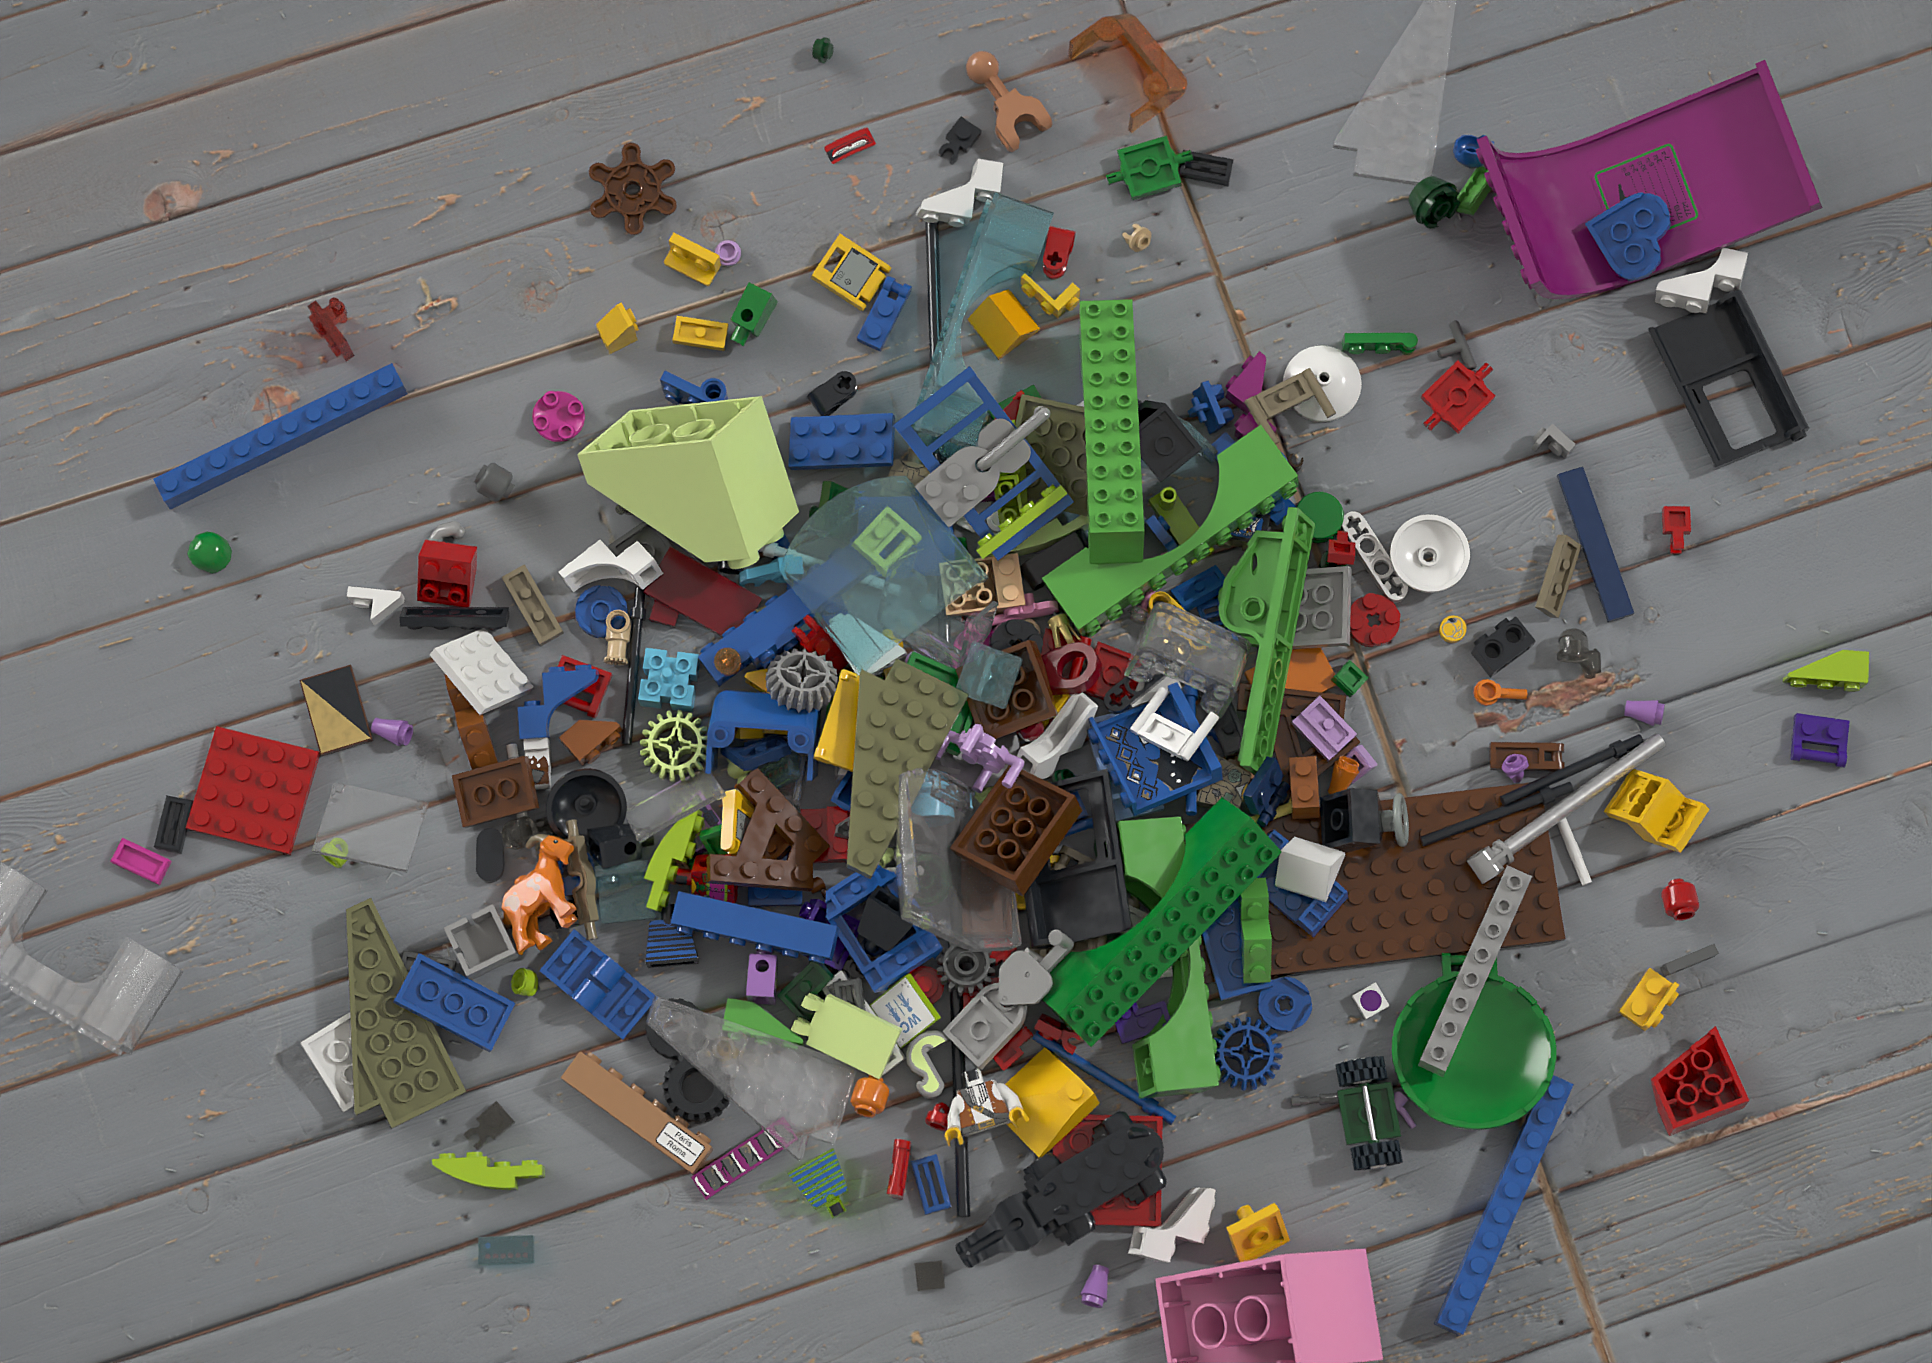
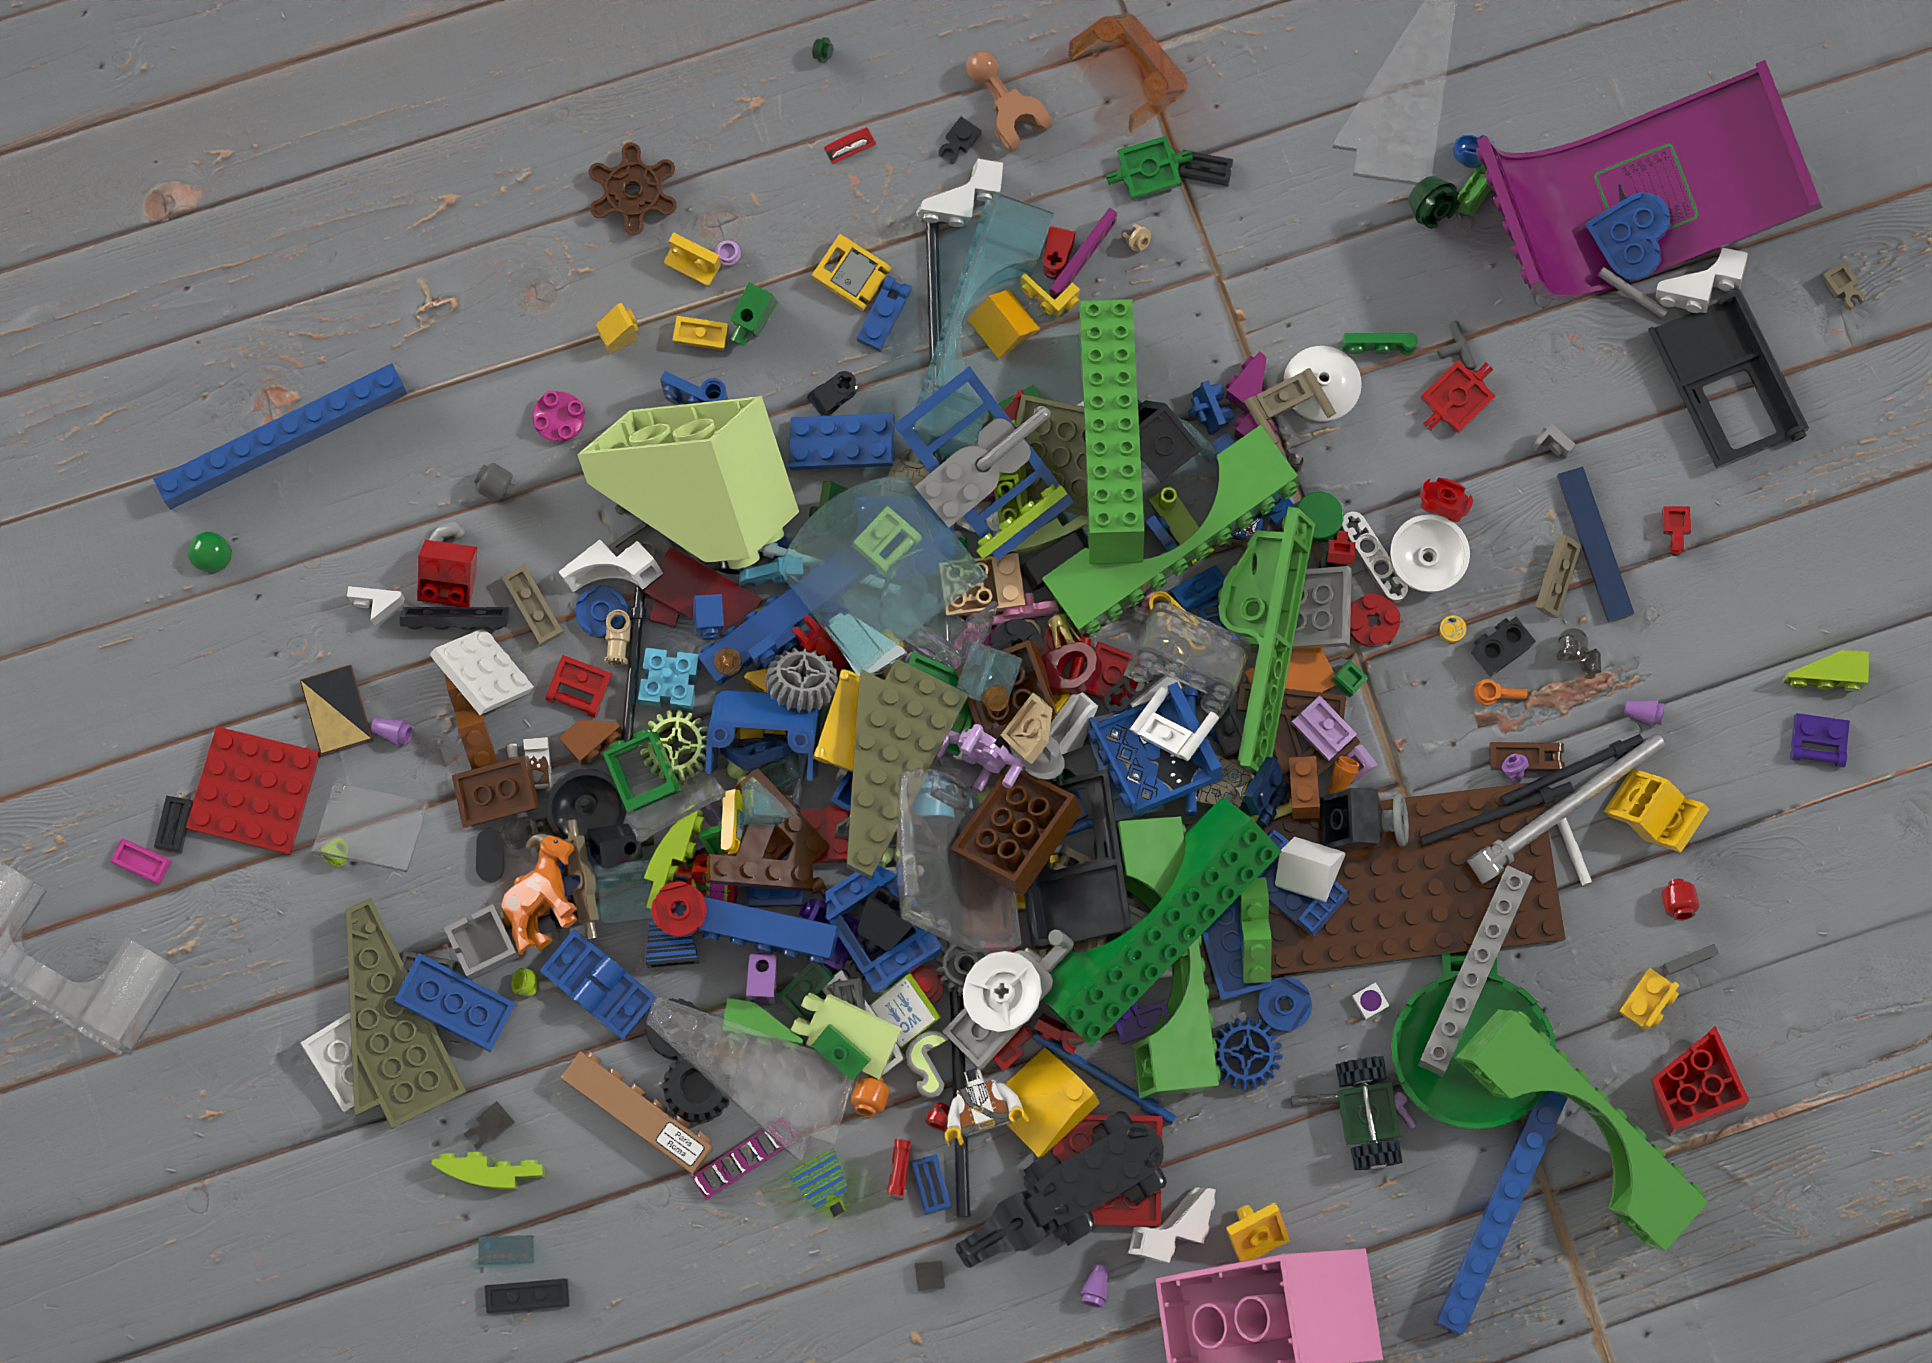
(324, 323): clear red plate -> none
(527, 1295): none -> black tile
(557, 689): blue arch -> none
(652, 796): none -> green window
(666, 900): none -> red plate
(708, 616): none -> blue brick
(761, 806): none -> clear light blue slope
(841, 1052): none -> green plate
(989, 978): none -> white piece
(996, 697): none -> clear orange plate
(1030, 728): none -> tan plate
(1047, 764): none -> light grey piece
(1084, 253): none -> magenta tile
(1445, 499): none -> red plate
(1632, 292): none -> light grey bar
(1647, 1189): none -> bright green arch
(1842, 282): none -> dark tan plate

